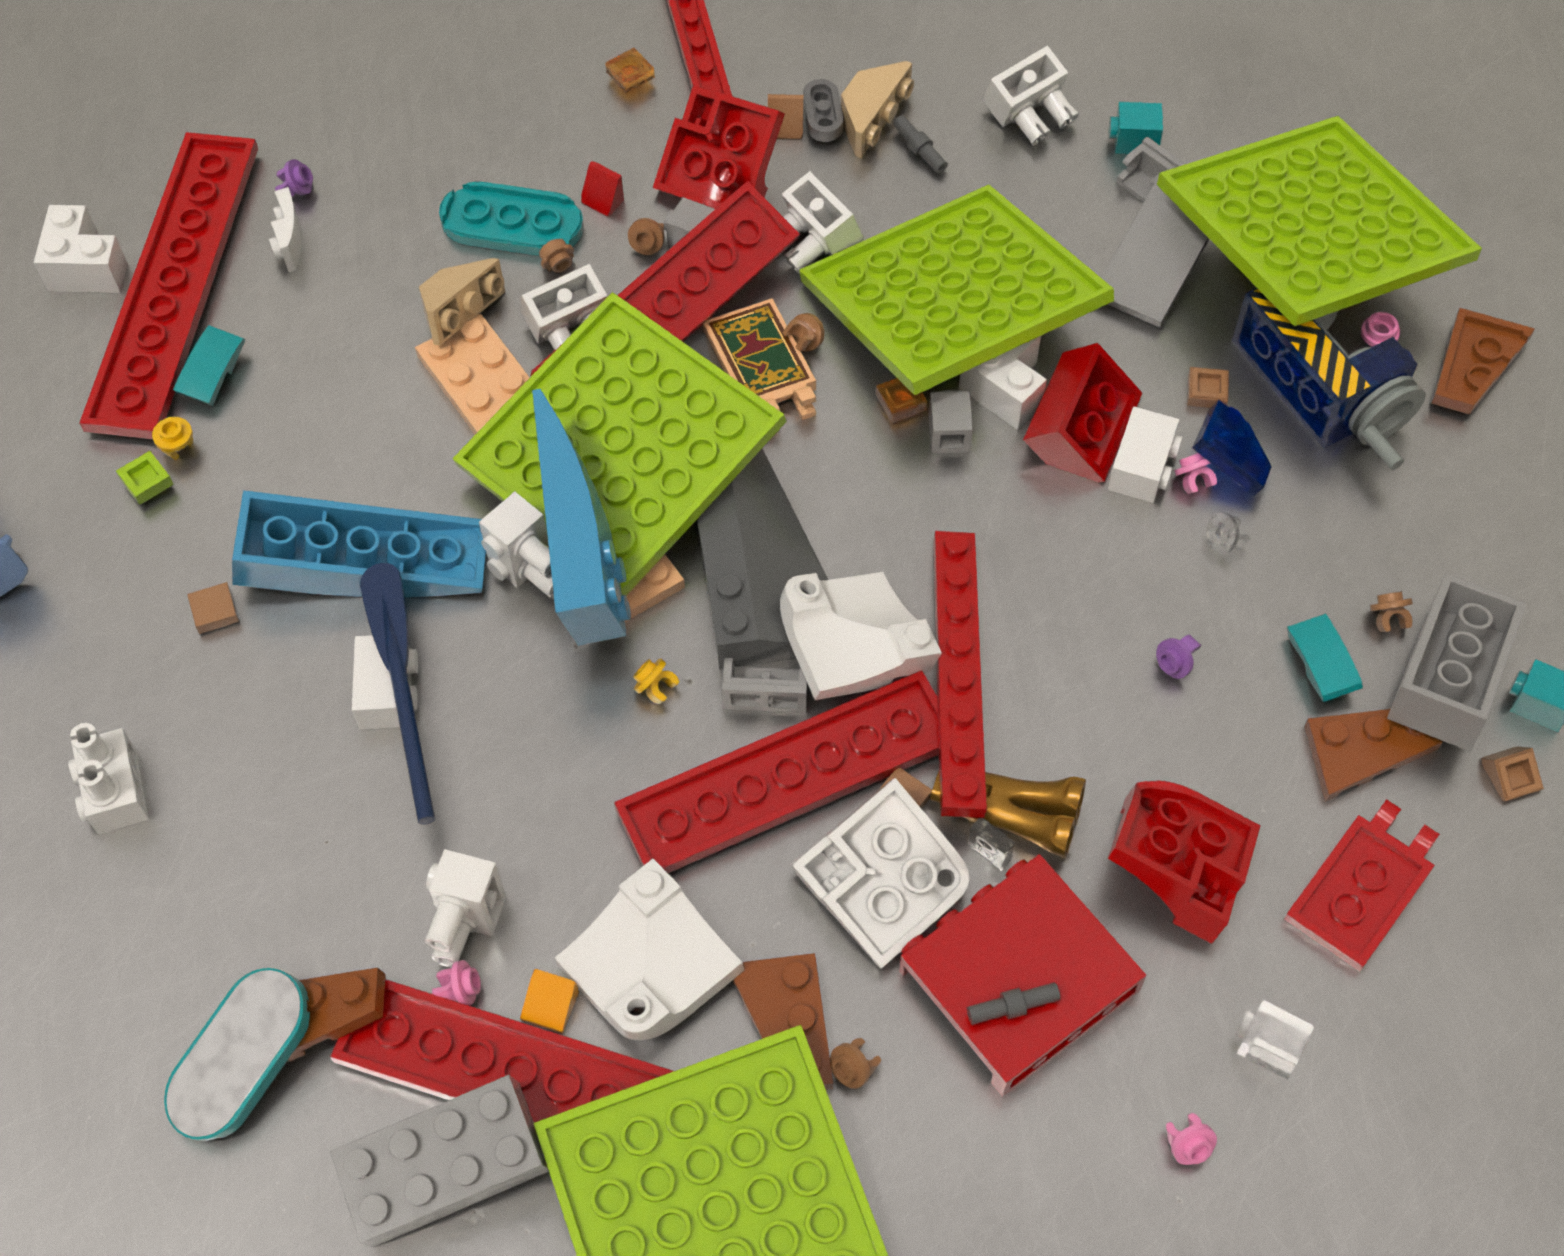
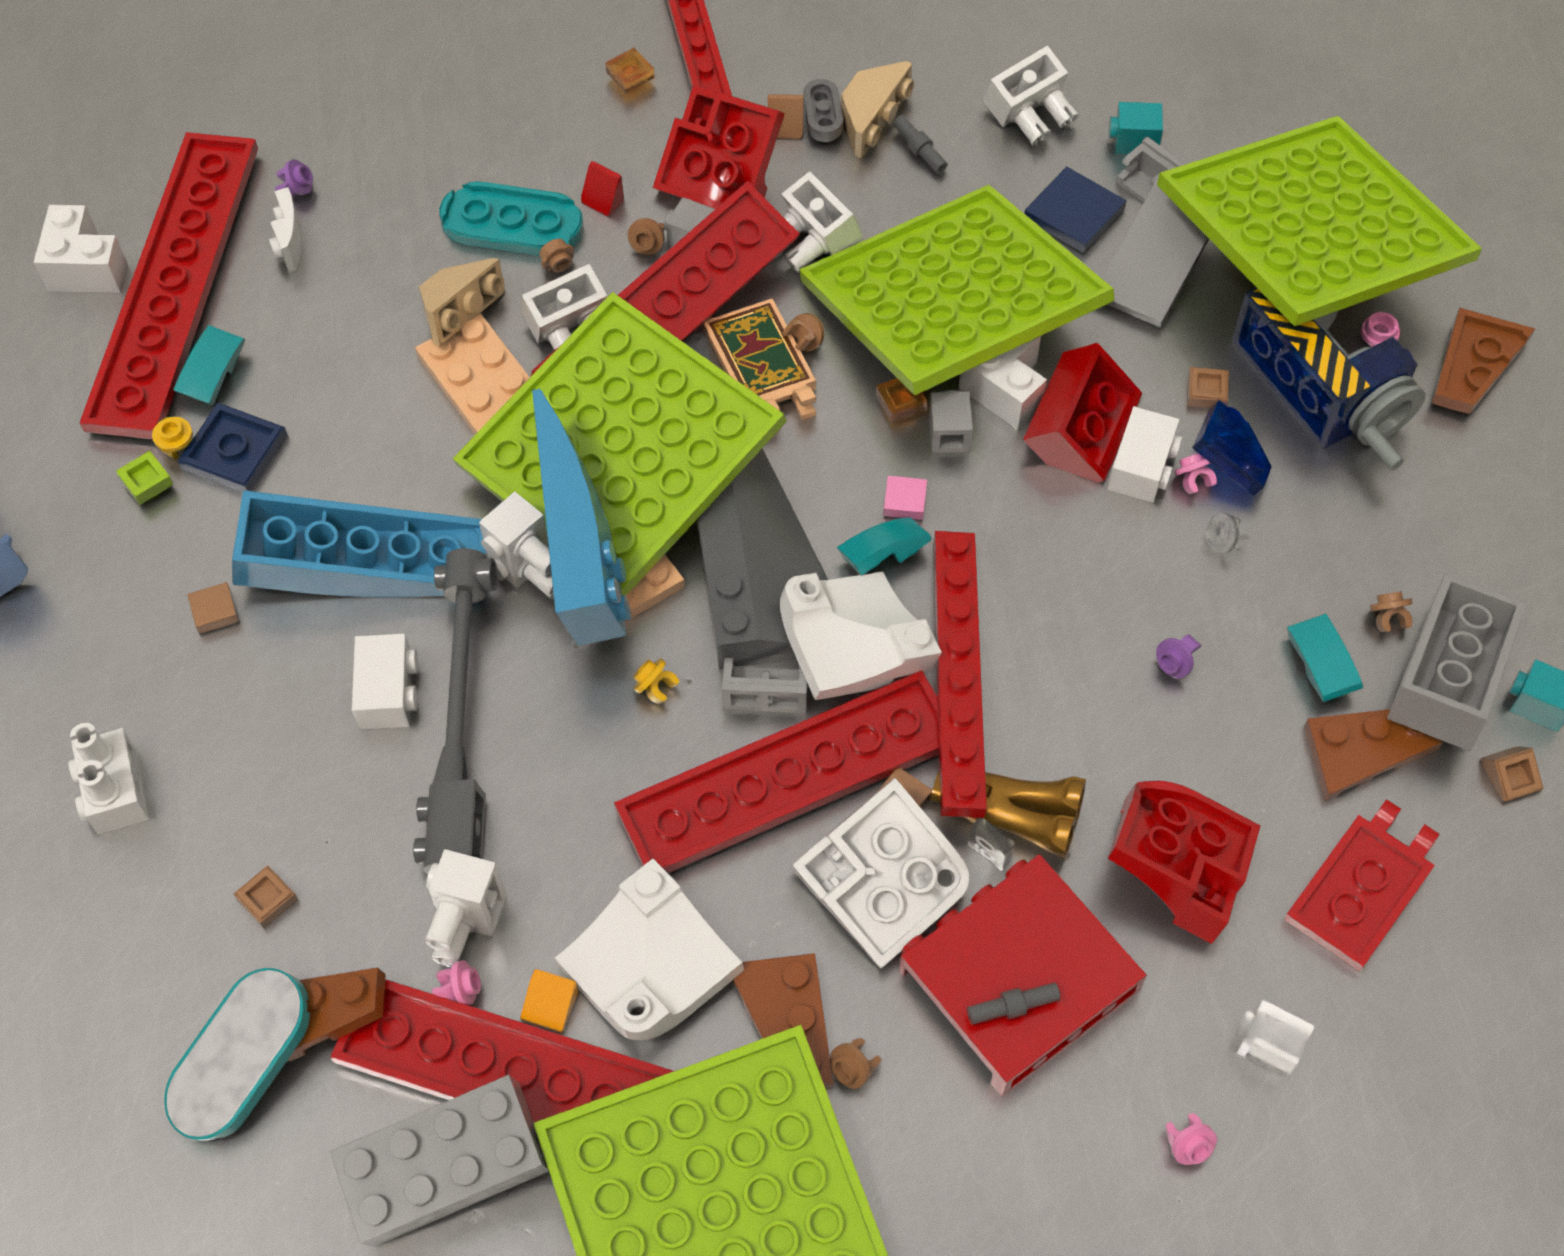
(232, 448): none -> dark blue tile
(265, 896): none -> medium nougat tile
(388, 621): dark blue piece -> none
(456, 804): none -> dark grey bar
(895, 538): none -> teal slope
(905, 497): none -> bright pink tile
(1075, 209): none -> dark blue tile

